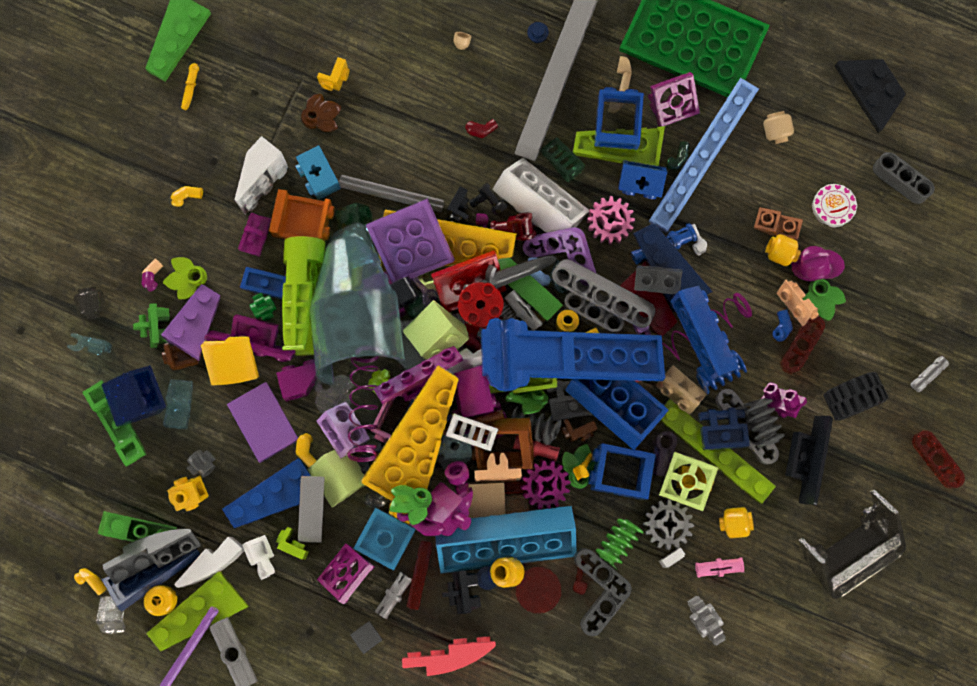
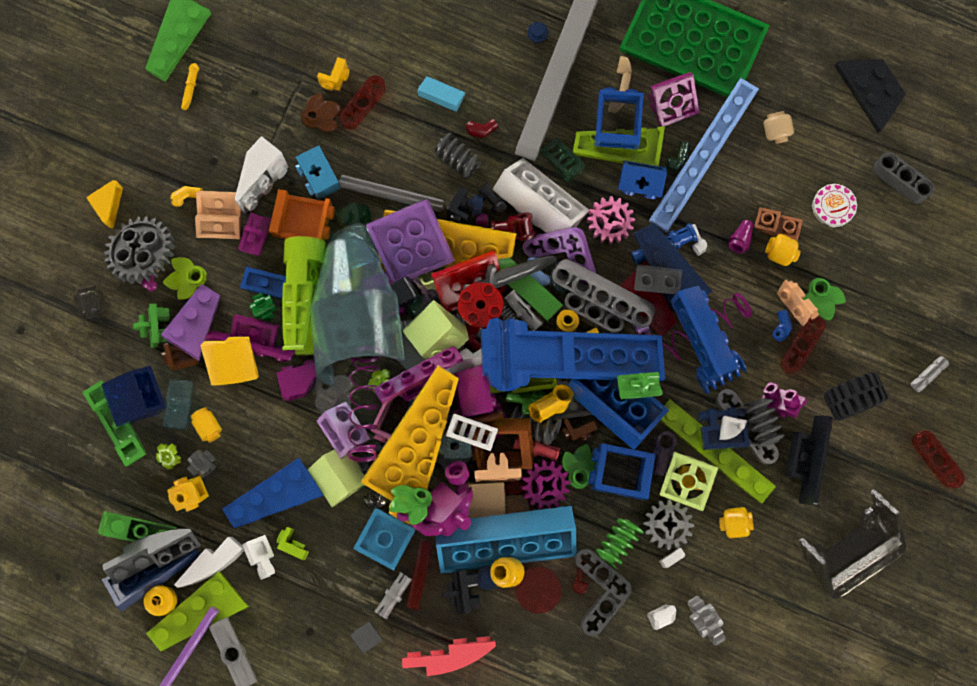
(92, 579): yellow arm -> none
(94, 345): clear light blue plate -> none
(106, 202): none -> yellow slope
(109, 616): clear bracket -> none
(139, 250): none -> dark grey gear
(167, 455): none -> lime plant
(206, 425): none -> yellow brick
(218, 215): none -> light nougat slope
(263, 422): medium lavender tile -> none
(303, 448): yellow arm -> none
(311, 509): light grey beam -> none
(337, 565): magenta piece -> none
(376, 94): none -> clear red beam
(441, 93): none -> medium azure slope
(456, 156): none -> dark grey piece
(462, 40): tan hinge -> none
(475, 205): none -> dark blue plate
(551, 404): none -> yellow piece
(581, 470): yellow hand -> none
(639, 385): none -> bright green hips
(662, 616): none -> white slope
(681, 390): tan bracket -> none
(719, 567): bright pink pin -> none
(731, 427): none -> white tile
(741, 237): none -> magenta cone
(817, 264): magenta piece -> none

